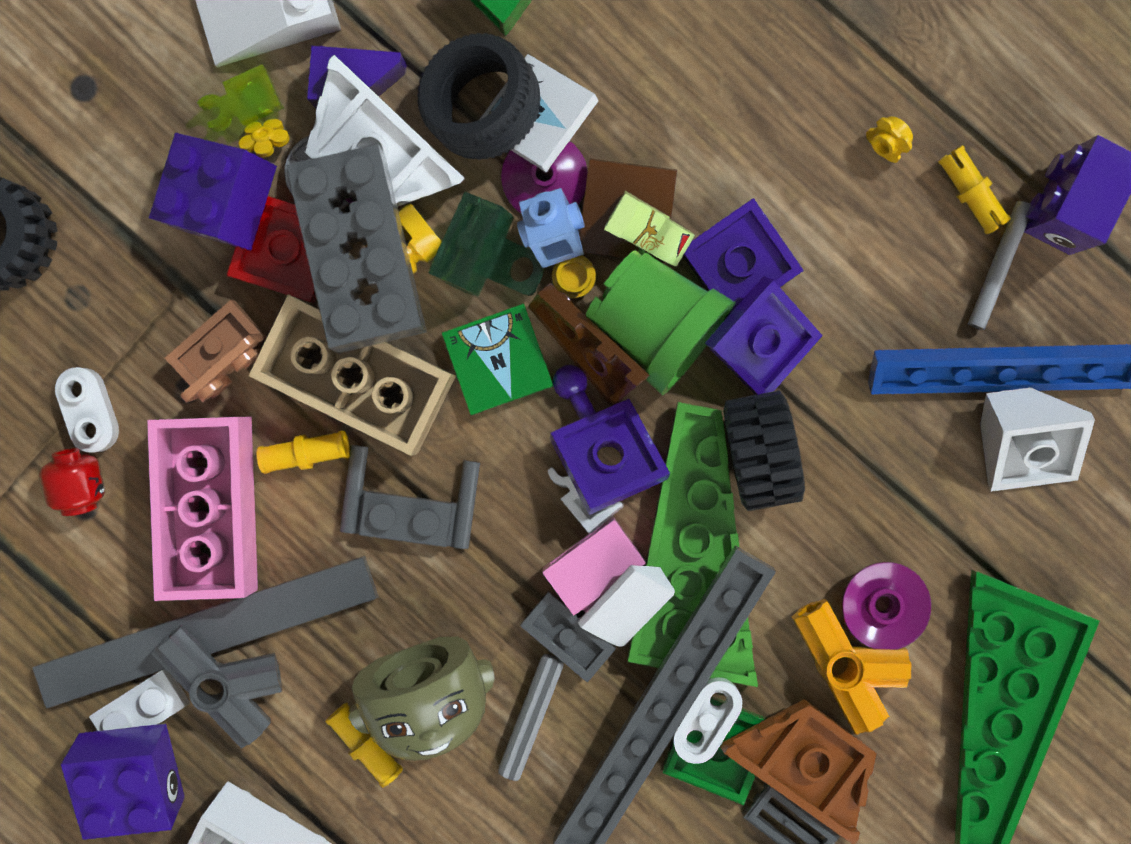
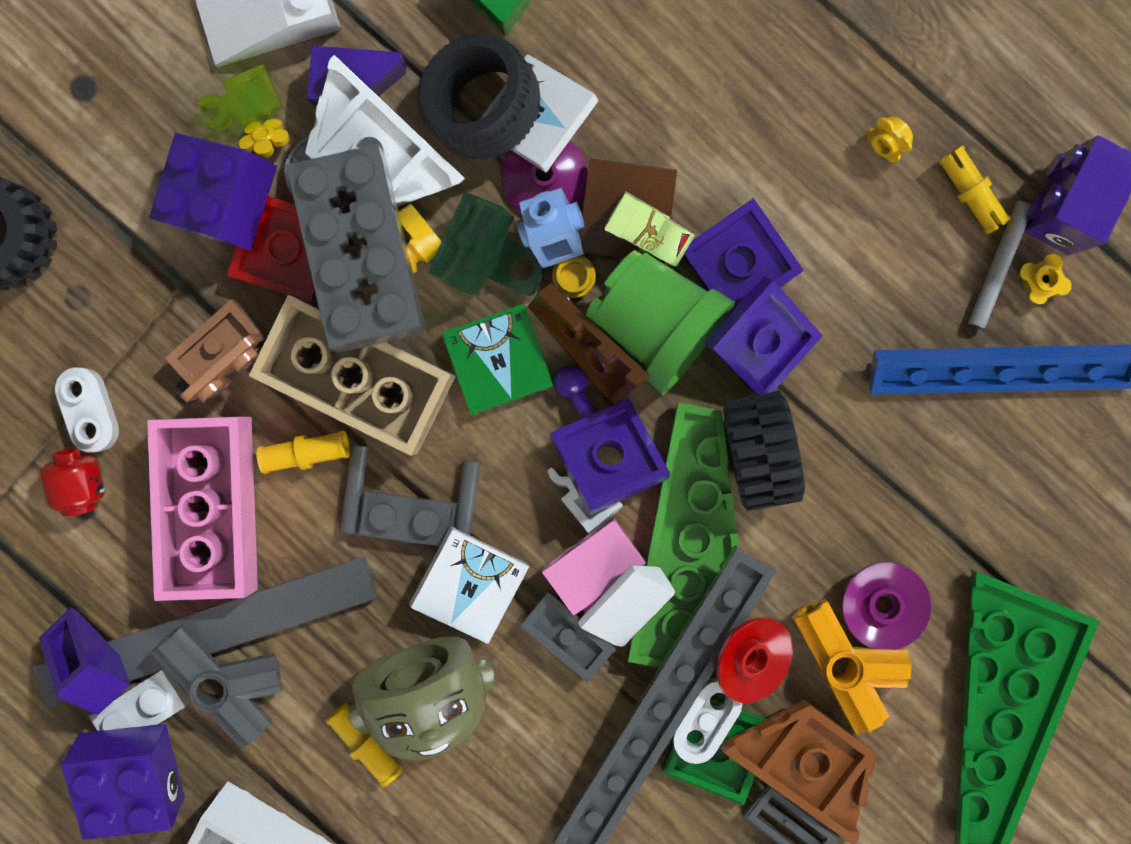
(82, 663): none -> dark purple slope
(469, 585): none -> white tile
(530, 717): light grey axle -> none
(754, 660): none -> red dish
(1032, 439): white slope -> none
(1033, 283): none -> yellow plate

